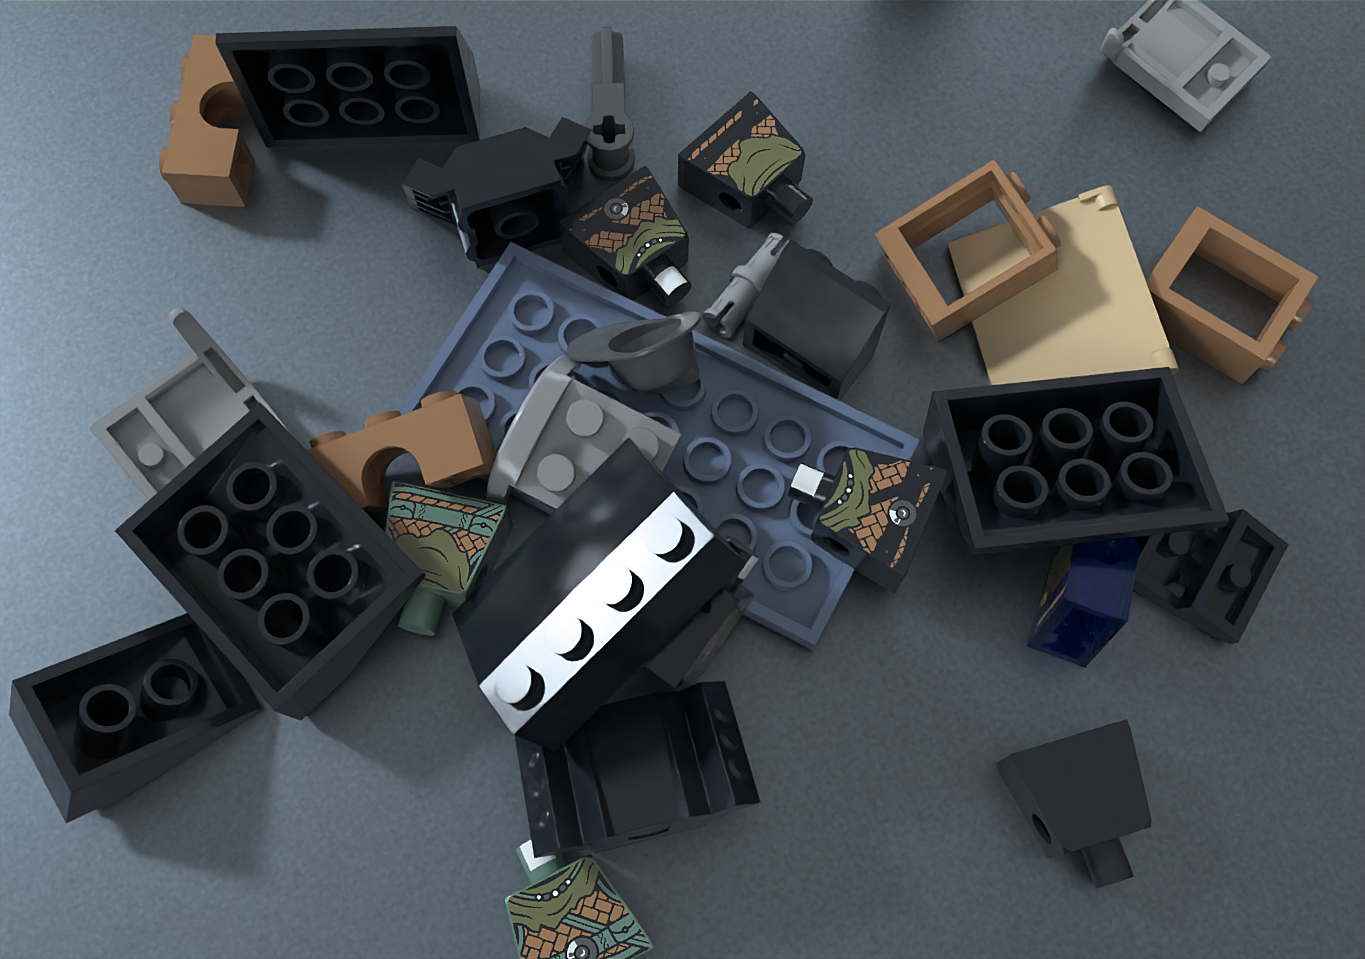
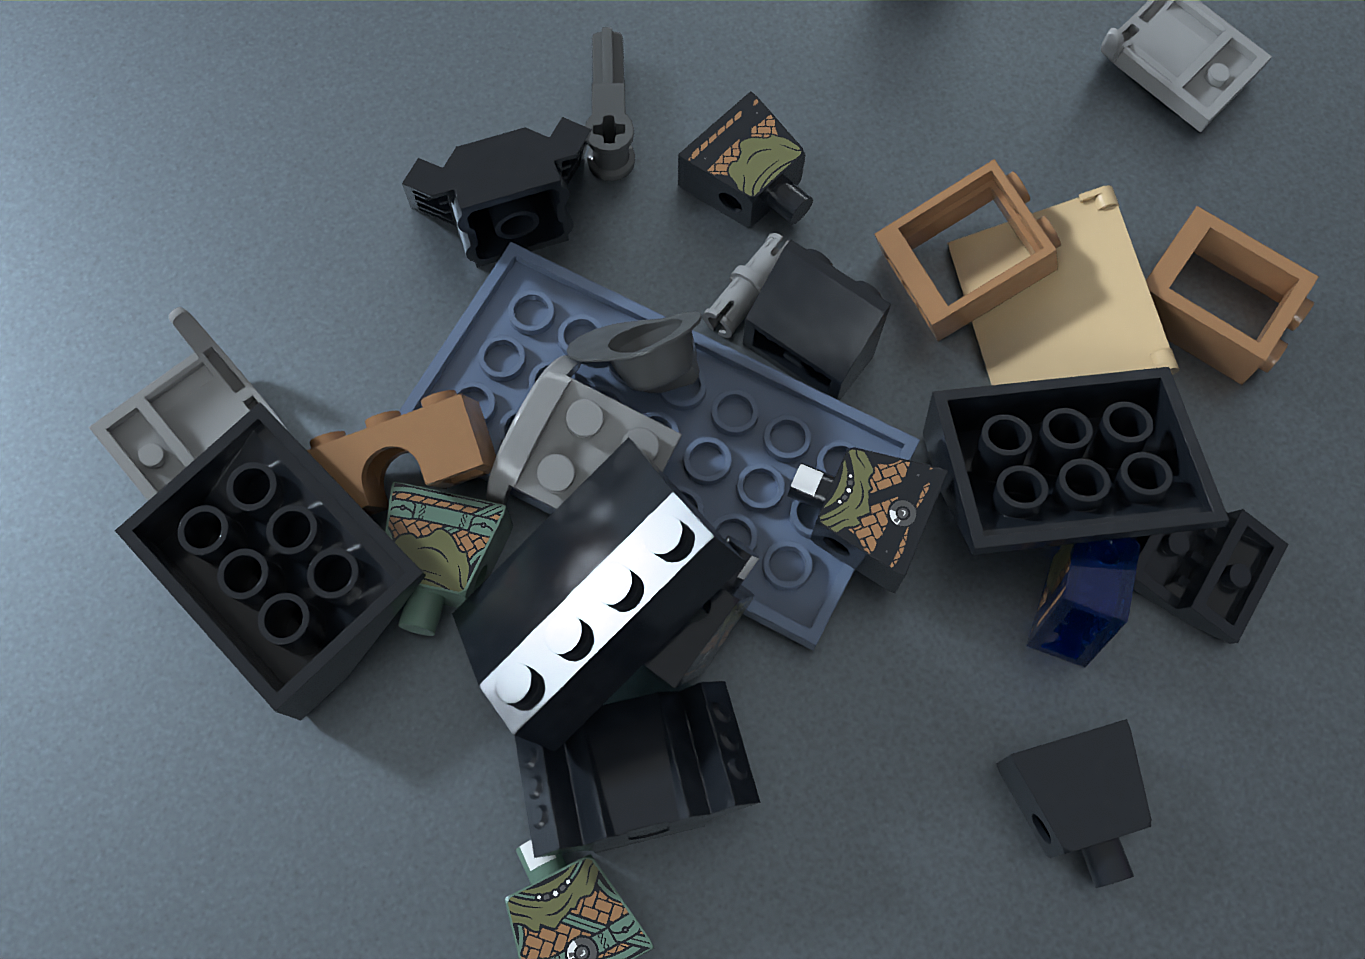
(127, 712): black slope -> none
(203, 159): medium nougat arch -> none
(356, 85): black slope -> none
(630, 240): torso -> none

